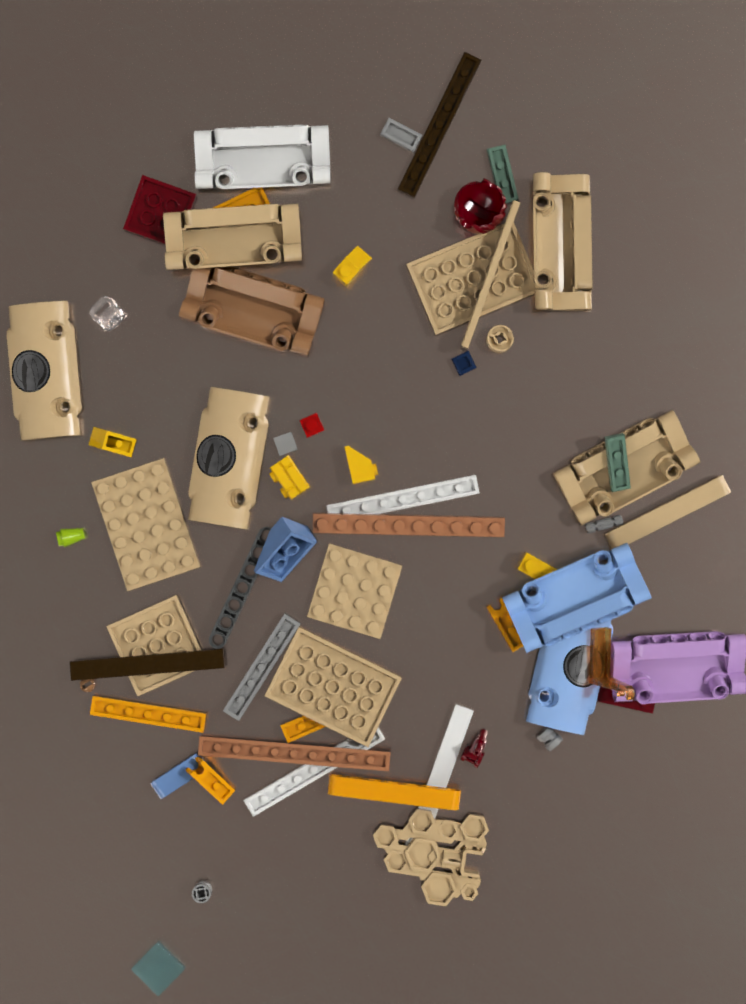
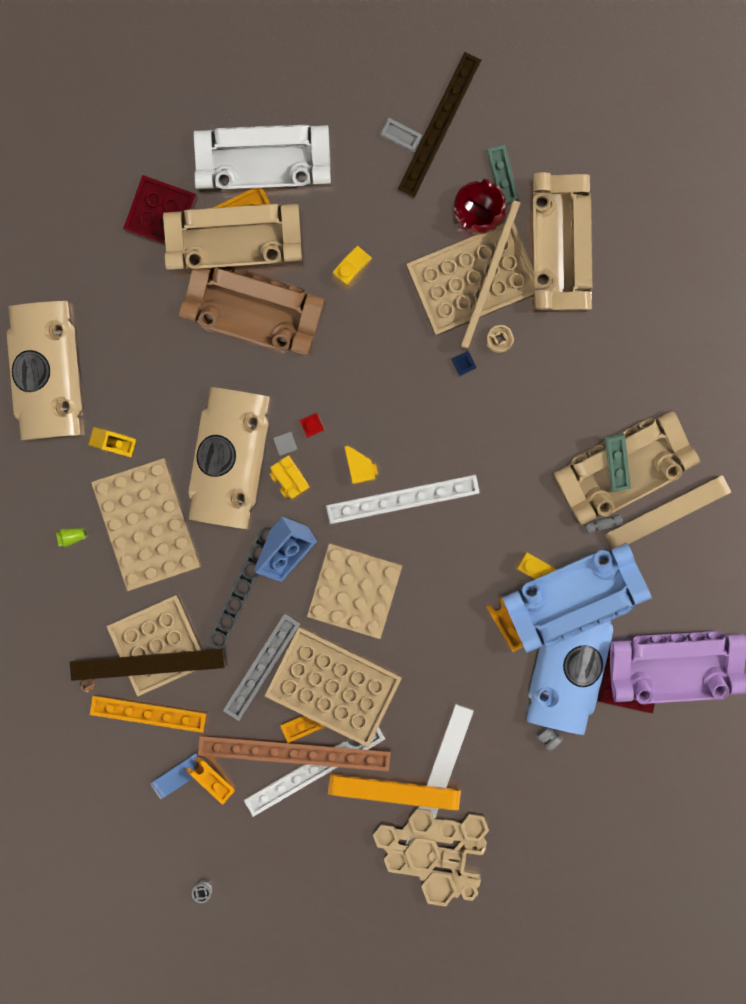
(110, 317): clear piece -> none
(158, 968): clear light blue tile -> none
(408, 524): nougat plate -> none
(474, 752): dark red piece -> none
(600, 664): clear orange hinge -> none

